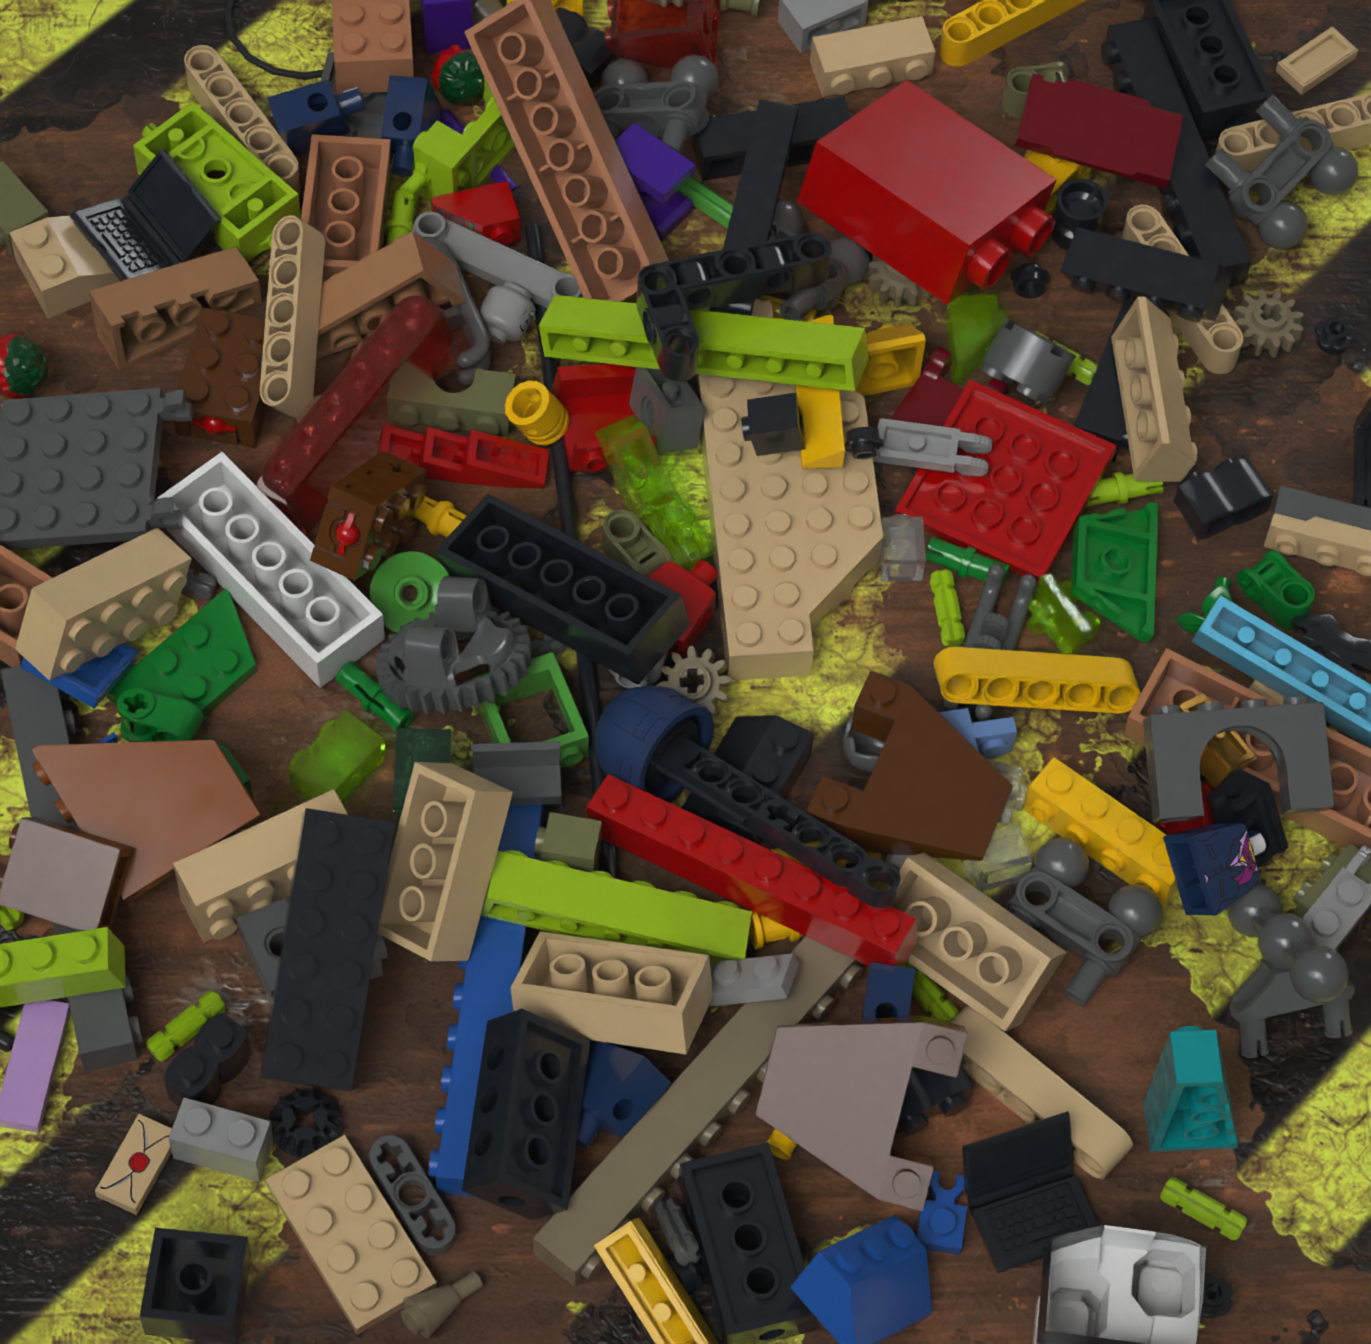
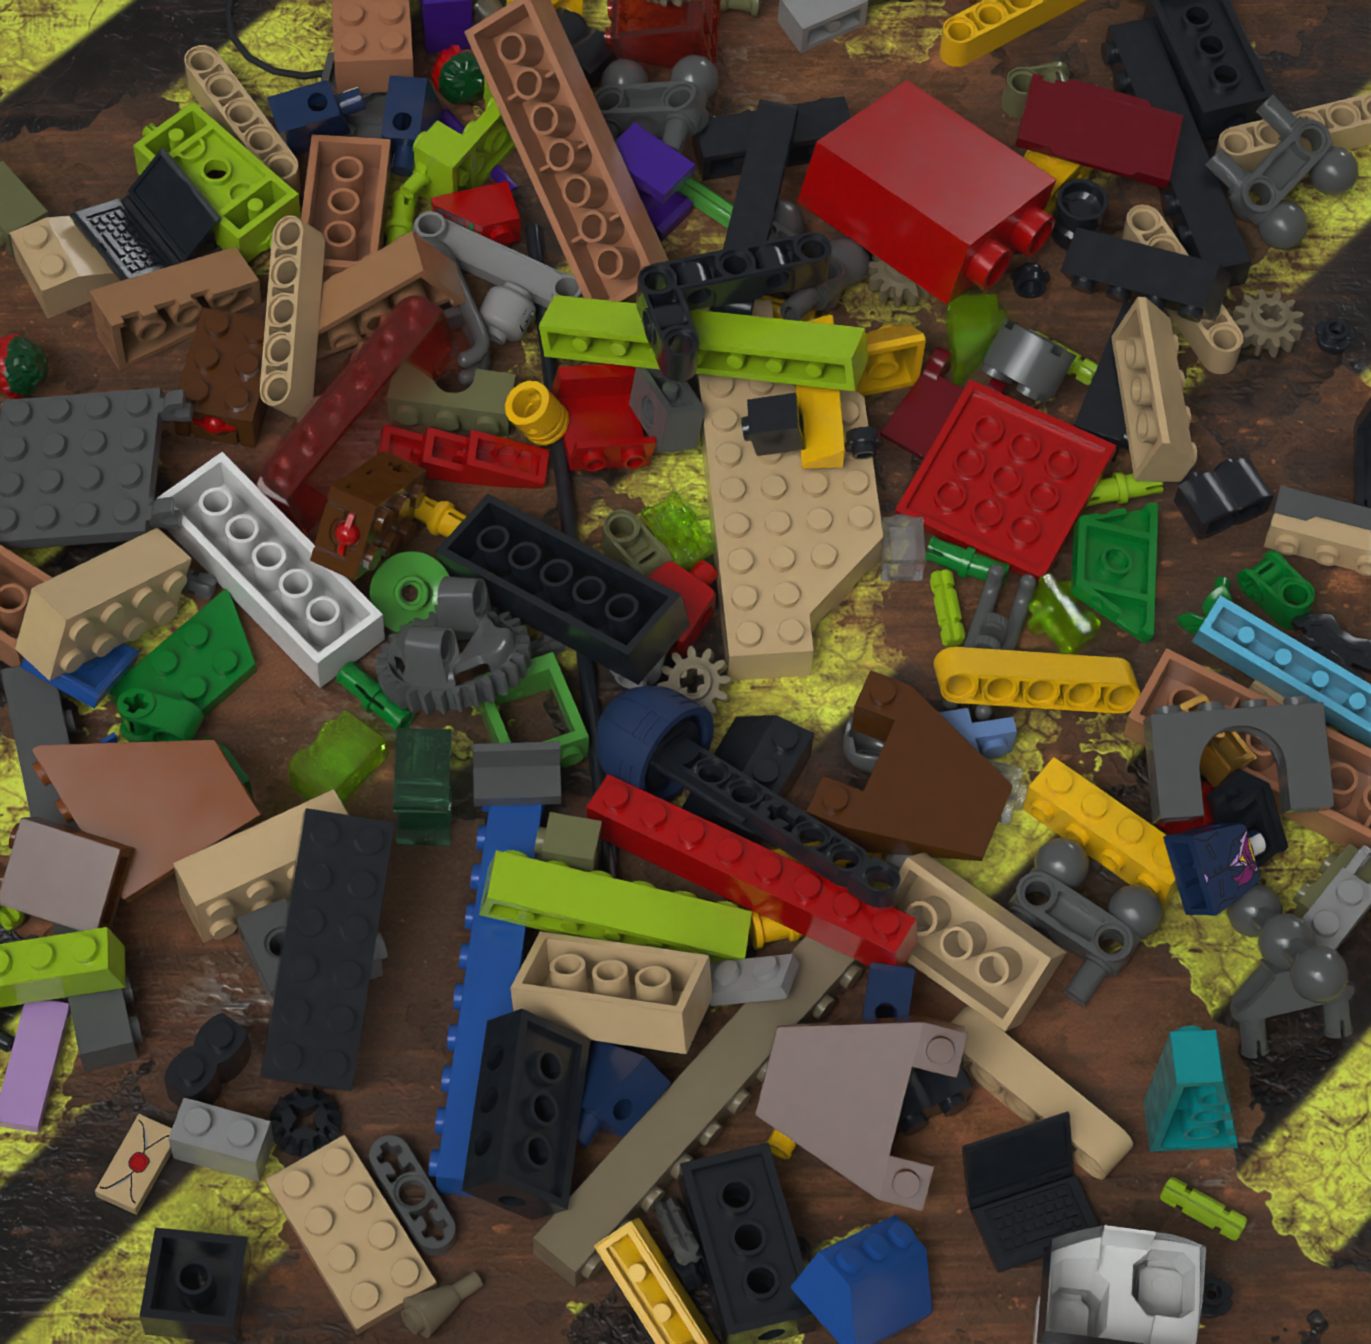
(185, 1025): lime axle -> none
(442, 861): tan brick -> none
(635, 465): clear neon green brick -> none
(872, 56): tan brick -> none
(931, 447): light grey hinge -> none
(931, 997): lime axle -> none
(941, 1220): blue plate -> none
(1004, 861): clear brick -> none
(1316, 60): tan tile -> none

